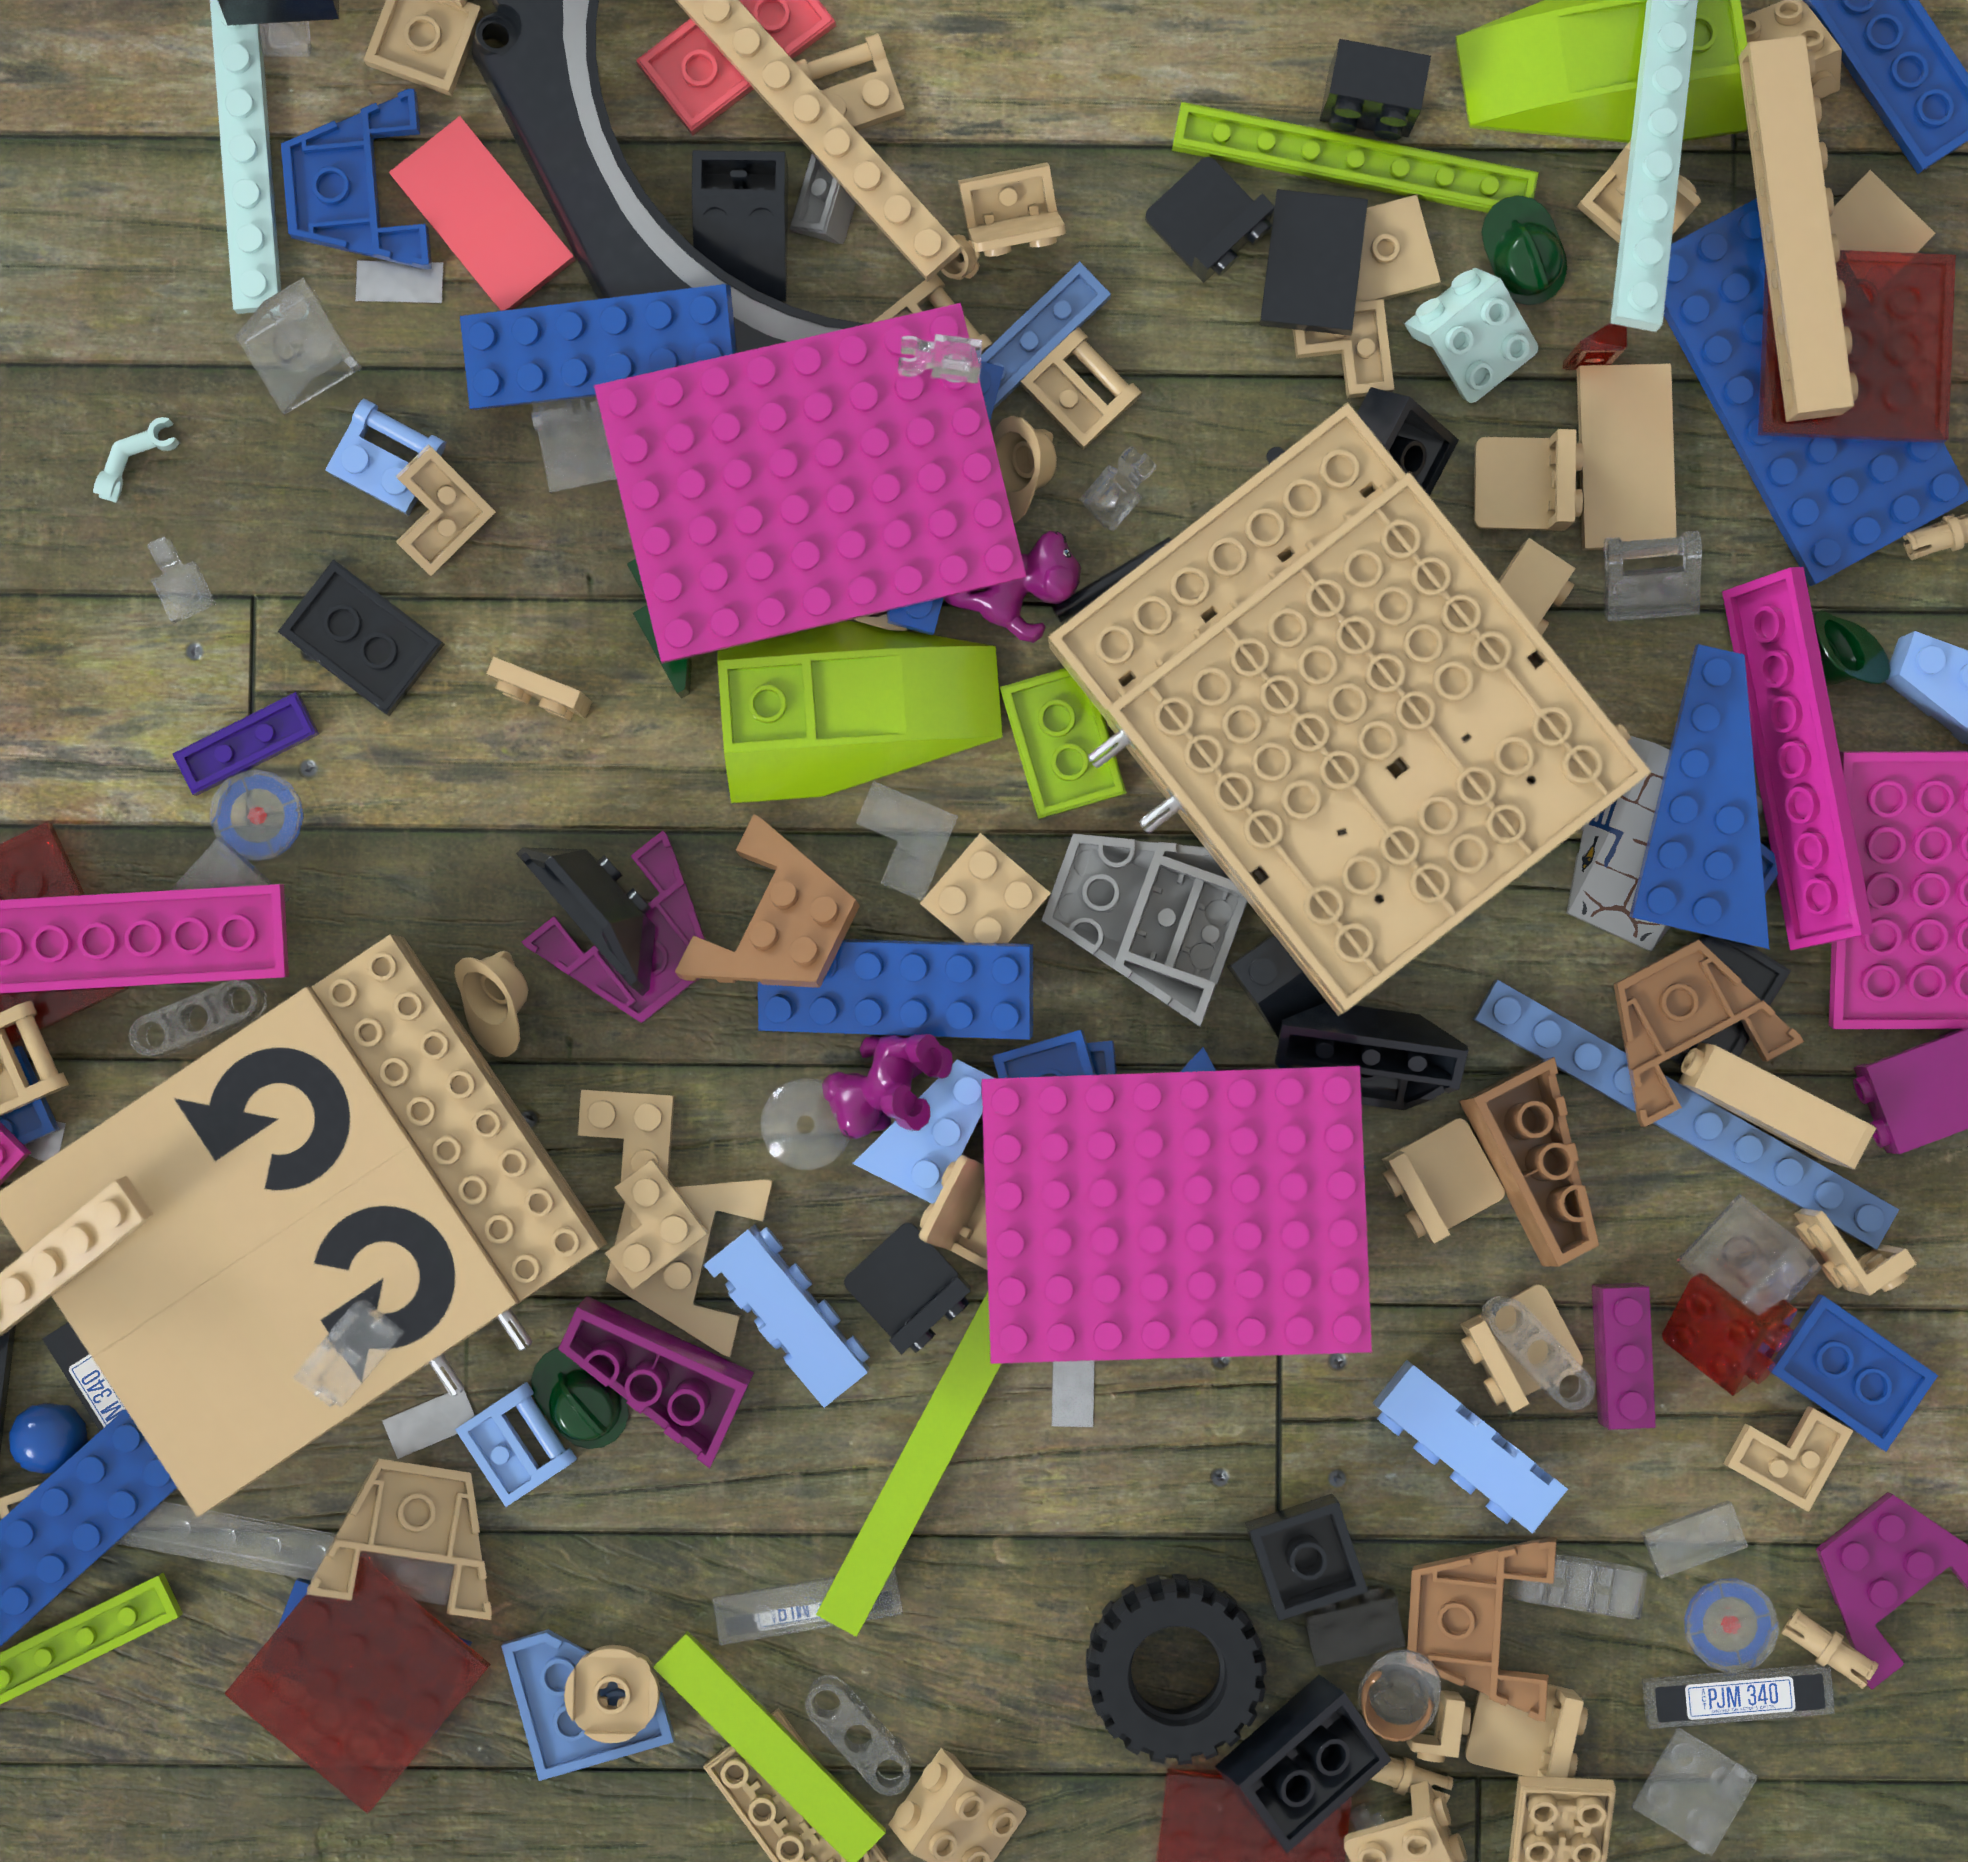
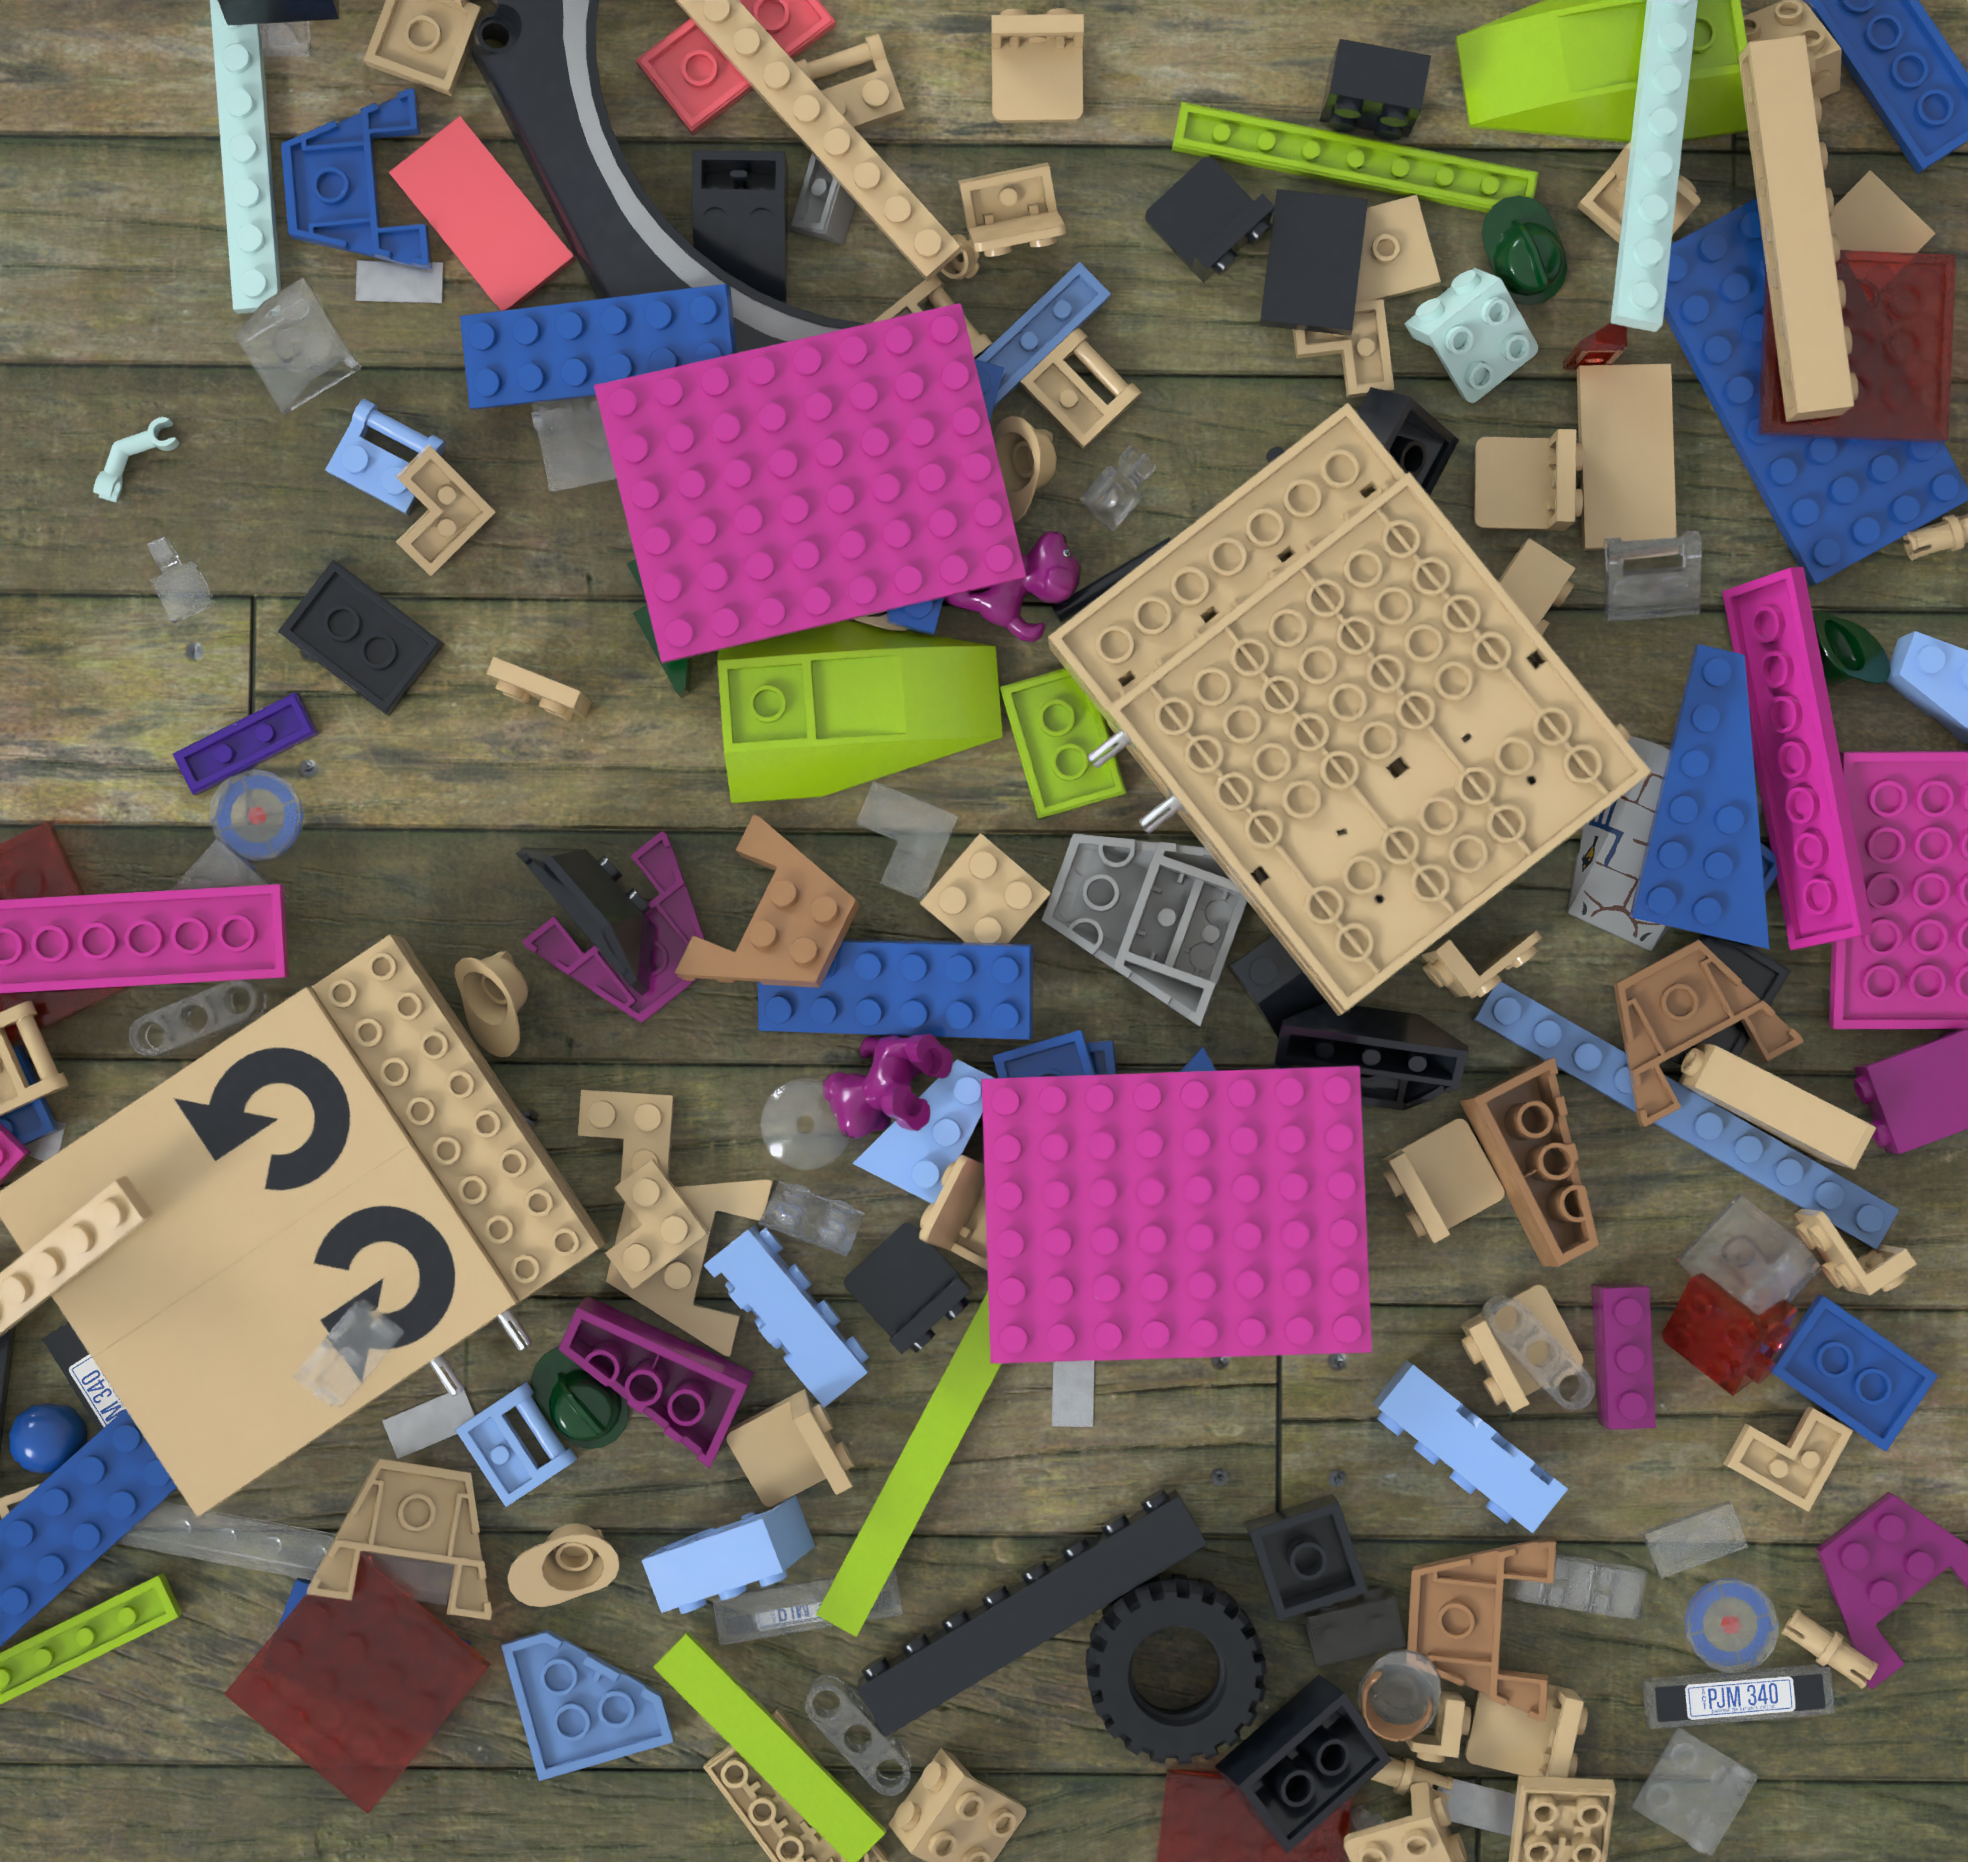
(564, 1567): none -> tan piece
(593, 1713): tan plate -> none
(729, 1557): none -> light blue wedge
(790, 1450): none -> tan bracket
(812, 1218): none -> clear hinge
(948, 357): clear plate -> none
(1029, 1612): none -> black brick
(1037, 66): none -> tan bracket
(1450, 968): none -> tan bracket
(1481, 1807): none -> clear sticker

